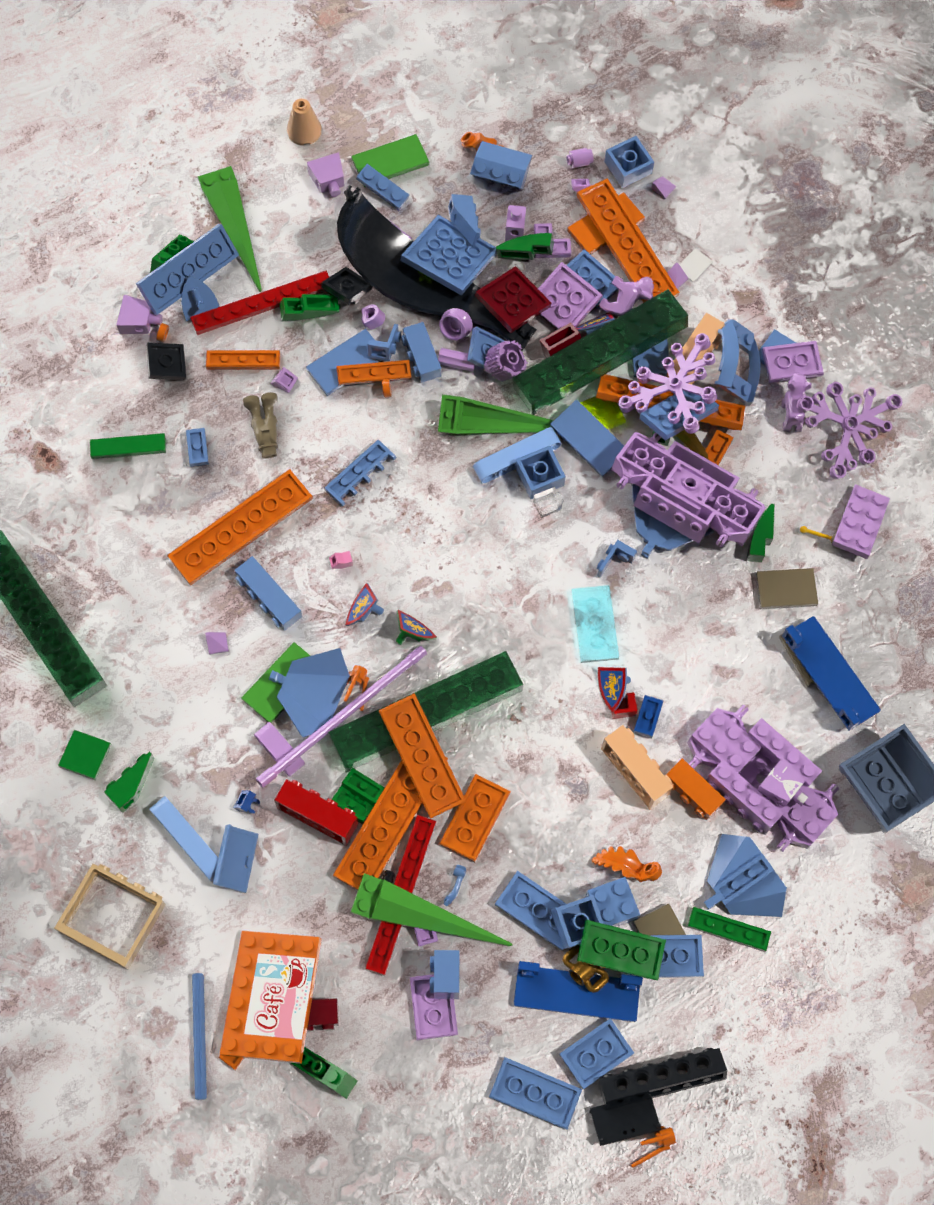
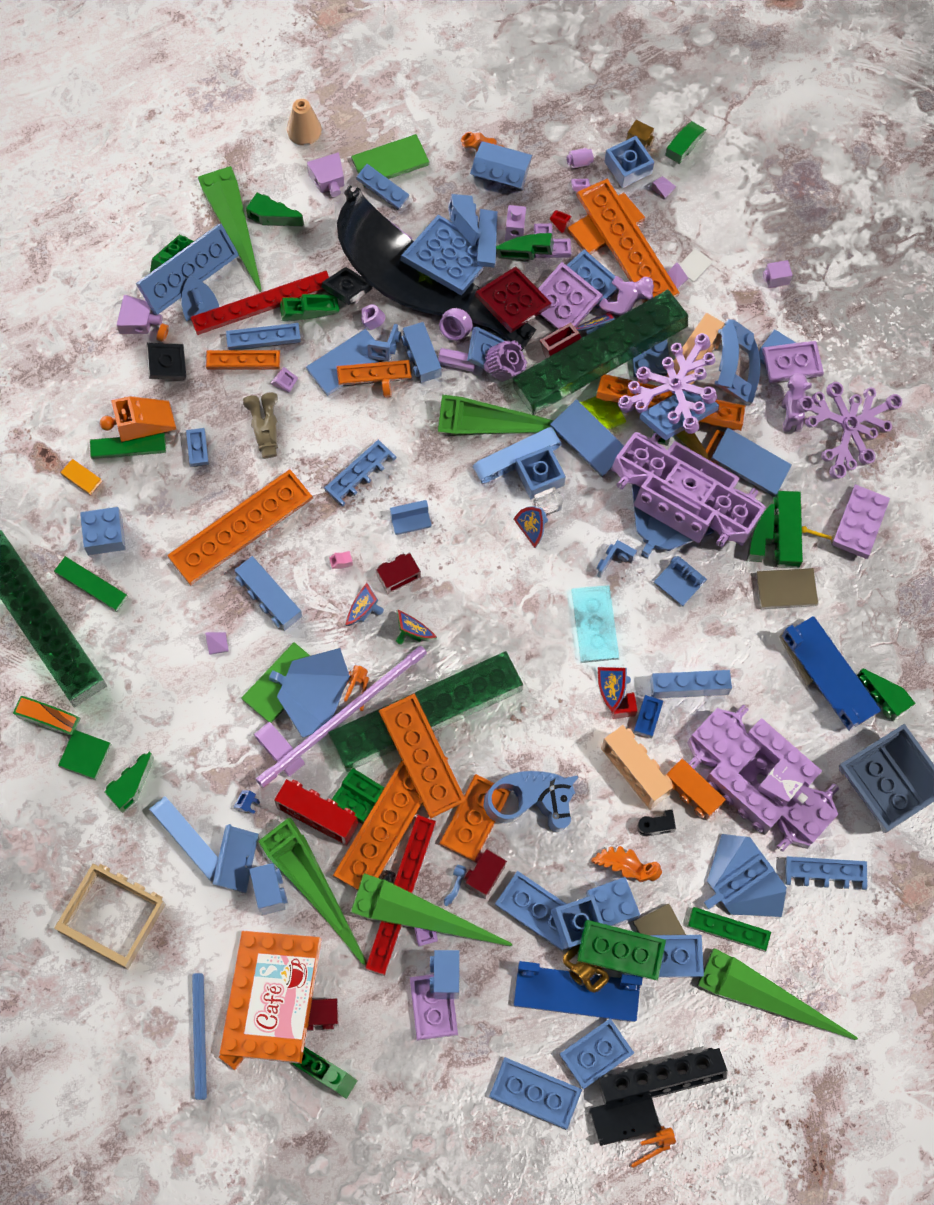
(46, 716): none -> slope
(81, 477): none -> light orange tile
(91, 584): none -> green tile
(102, 531): none -> medium blue brick
(139, 417): none -> orange slope
(263, 336): none -> medium blue plate
(267, 888): none -> medium blue brick
(272, 213): none -> green slope
(294, 857): none -> bright green plate
(398, 573): none -> dark red brick
(410, 517): none -> medium blue panel
(485, 873): none -> dark red brick
(487, 242): none -> medium blue tile
(531, 522): none -> shield
(536, 788): none -> medium blue animal
(560, 220): none -> red slope
(643, 132): none -> pearl gold brick
(656, 826): none -> black leg
(680, 580): none -> medium blue hinge
(684, 142): none -> green slope
(690, 684): none -> medium blue brick
(738, 982): none -> bright green plate
(751, 462): none -> medium blue tile
(777, 274): none -> lavender brick
(788, 529): none -> green brick
(825, 870): none -> medium blue hinge
(891, 697): none -> green slope

